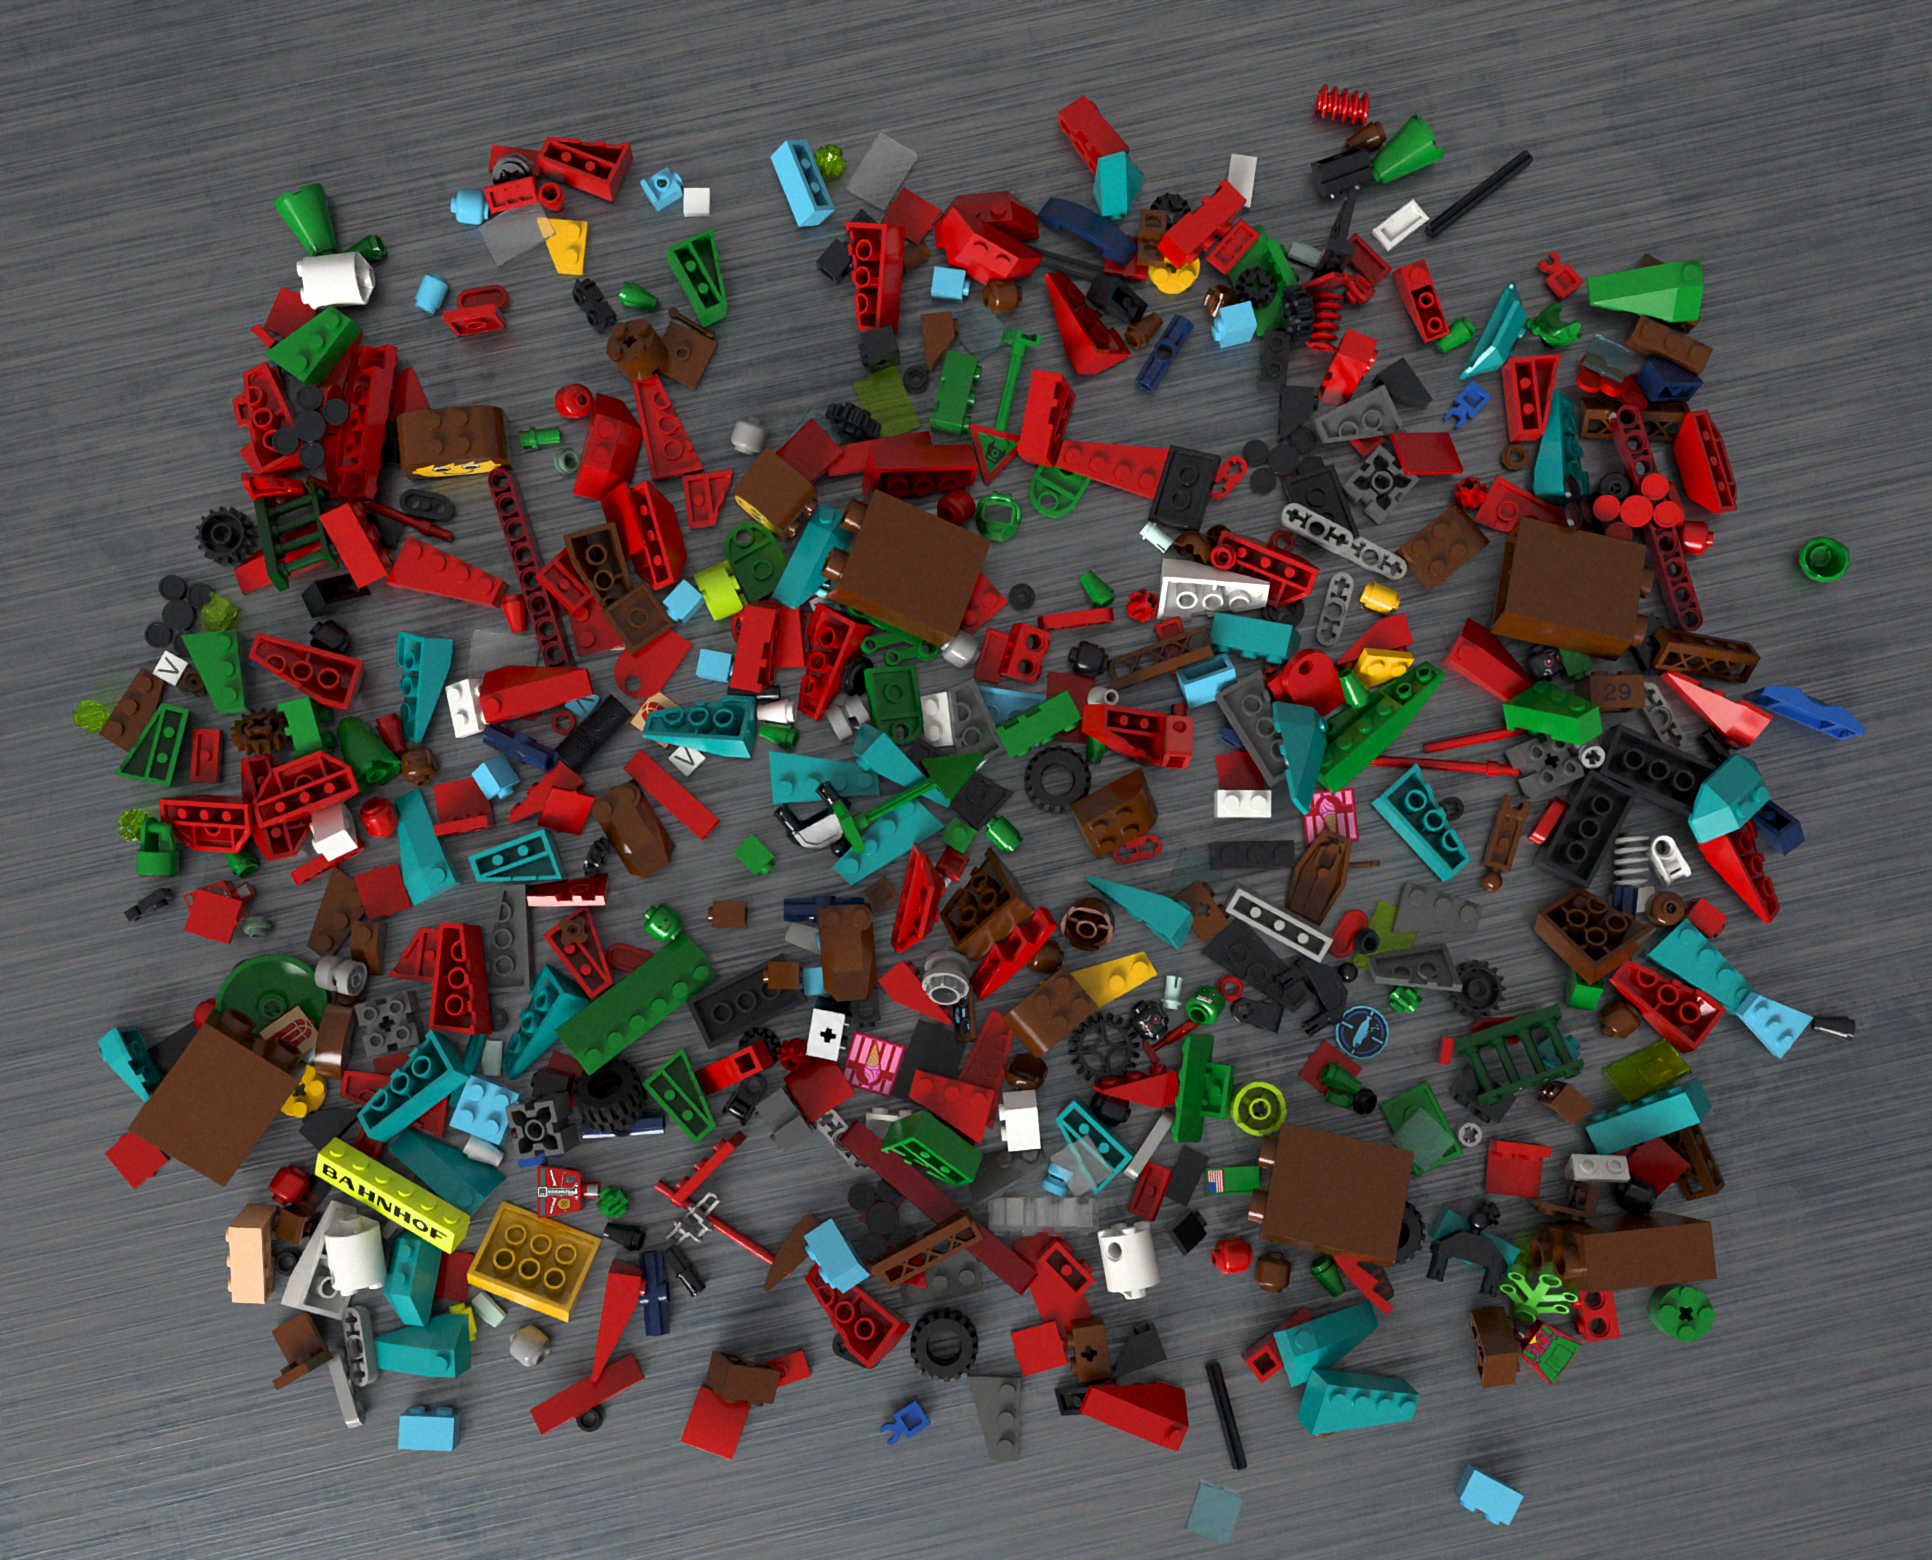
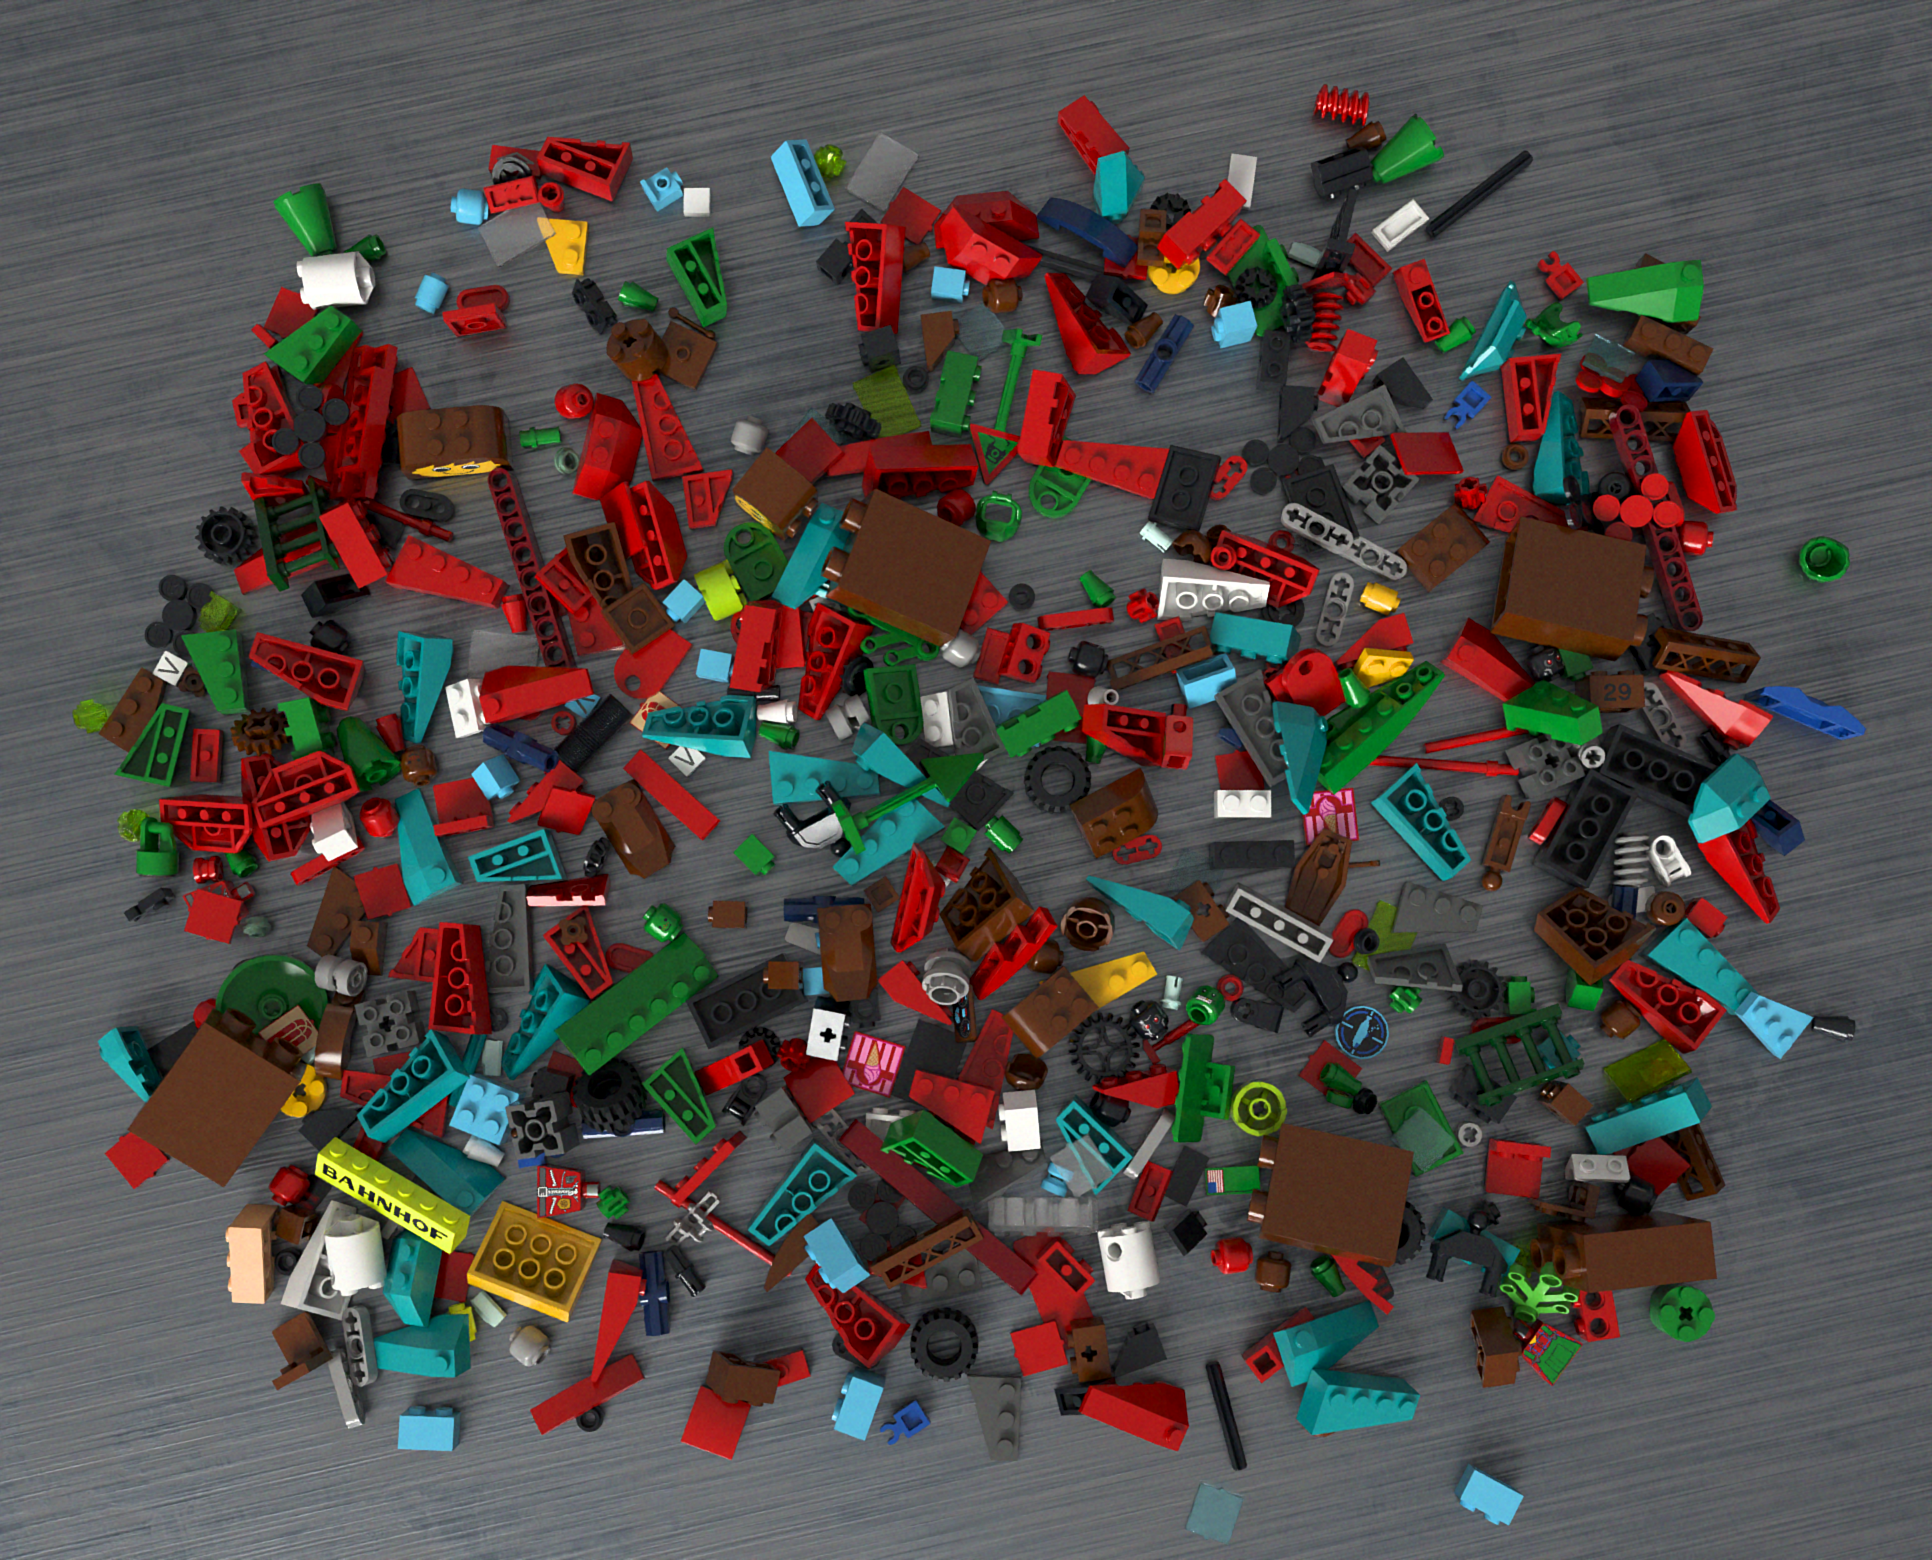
(208, 869): none -> red wheel
(805, 1186): none -> teal wedge
(858, 1407): none -> medium azure brick
(1518, 996): none -> green brick

